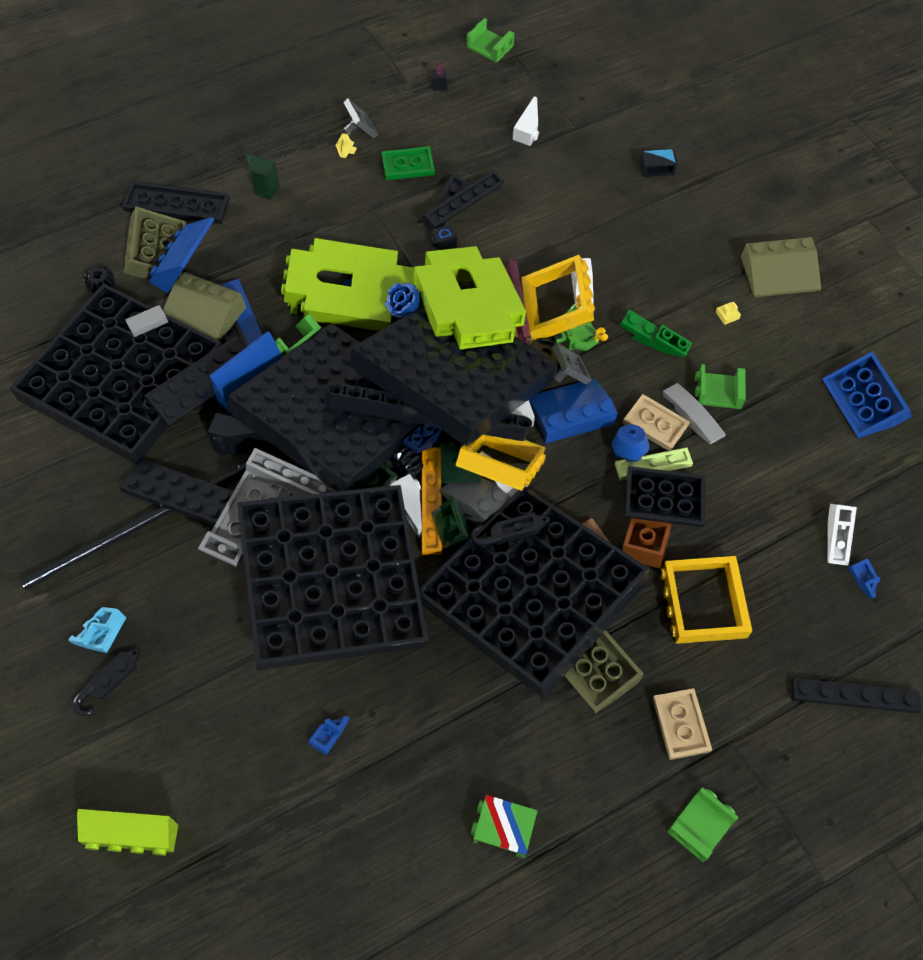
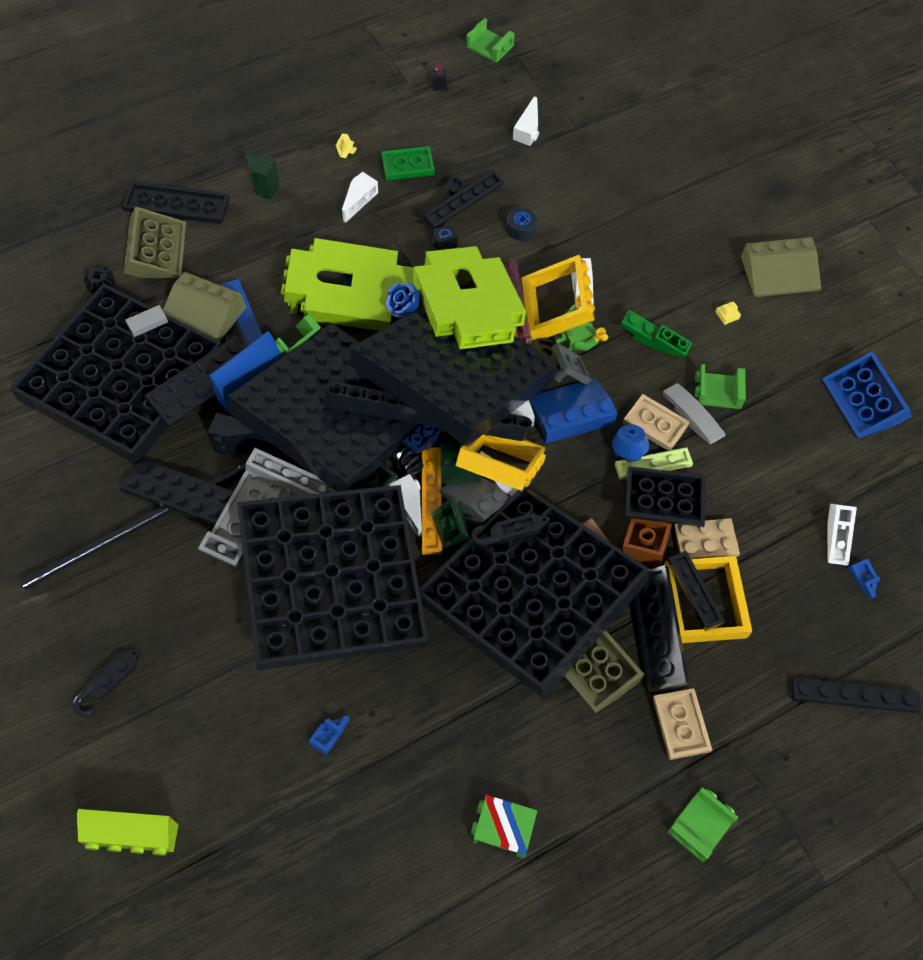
(100, 630): medium azure slope -> none
(178, 254): blue slope -> none
(360, 119): dark grey tile -> none
(360, 192): none -> white slope
(521, 224): none -> black wheel
(658, 162): black brick -> none
(660, 633): none -> black plate
(696, 591): none -> black plate
(711, 541): none -> tan plate

